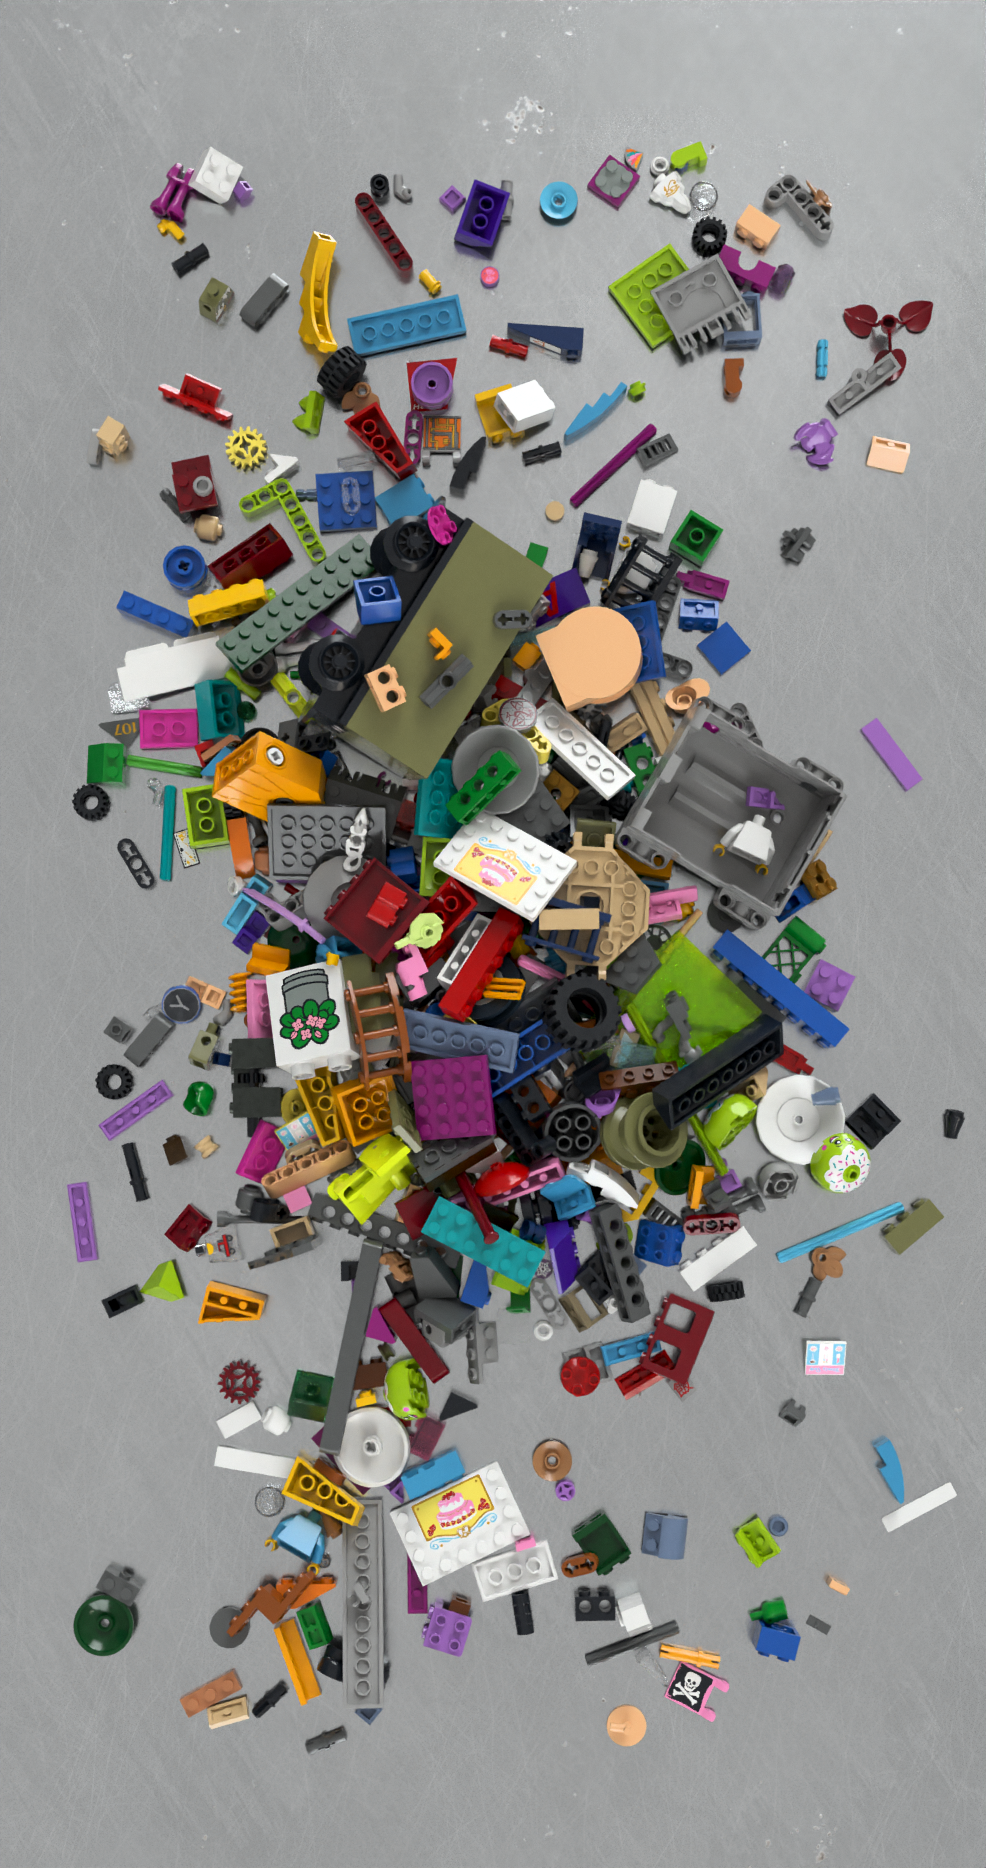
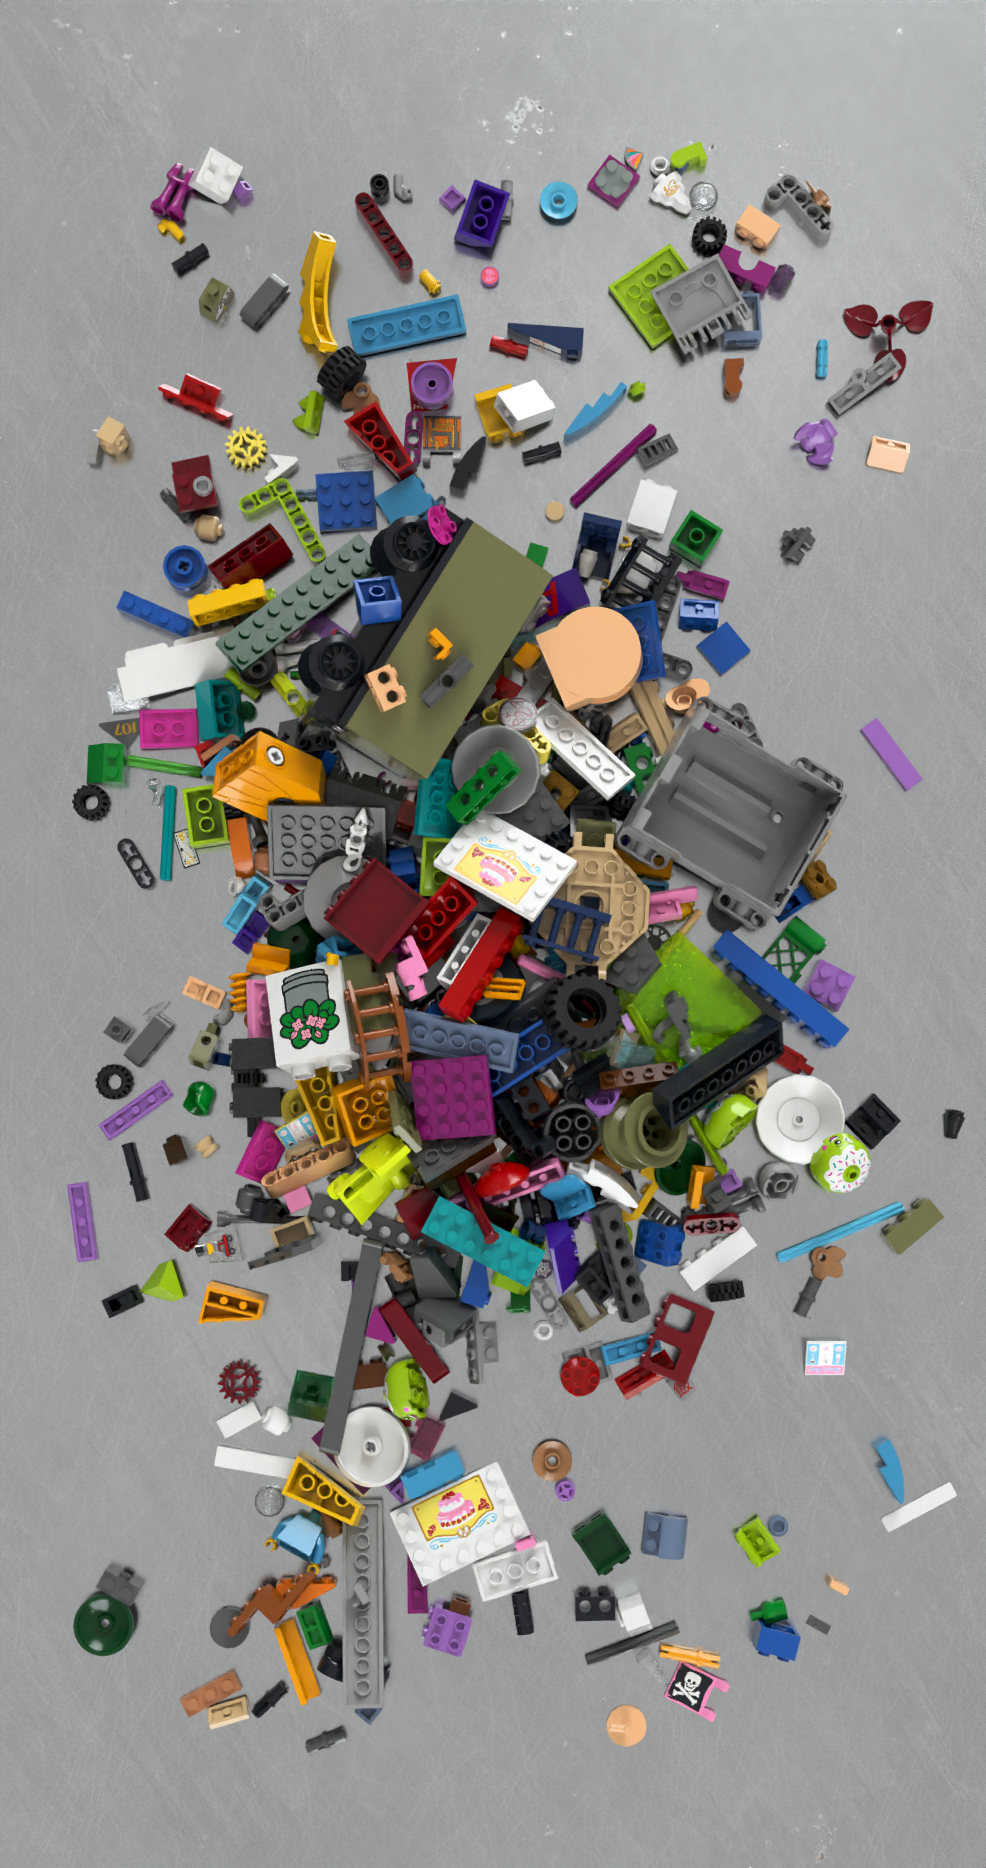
(181, 1004): black tile -> none
(303, 925): lavender sword -> none
(329, 1471): dark orange beam -> none
(346, 496): clear beam -> none
(366, 1397): yellow plate -> none
(386, 905): red brick -> none
(423, 931): yellowish green piece -> none
(512, 624): dark grey beam -> none
(569, 919): tan tile -> none
(580, 1569): dark orange beam -> none
(750, 842): white torso -> none
(762, 798): medium lavender slope -> none
(793, 1415): dark grey tile -> none
(828, 1096): sand blue cone -> none

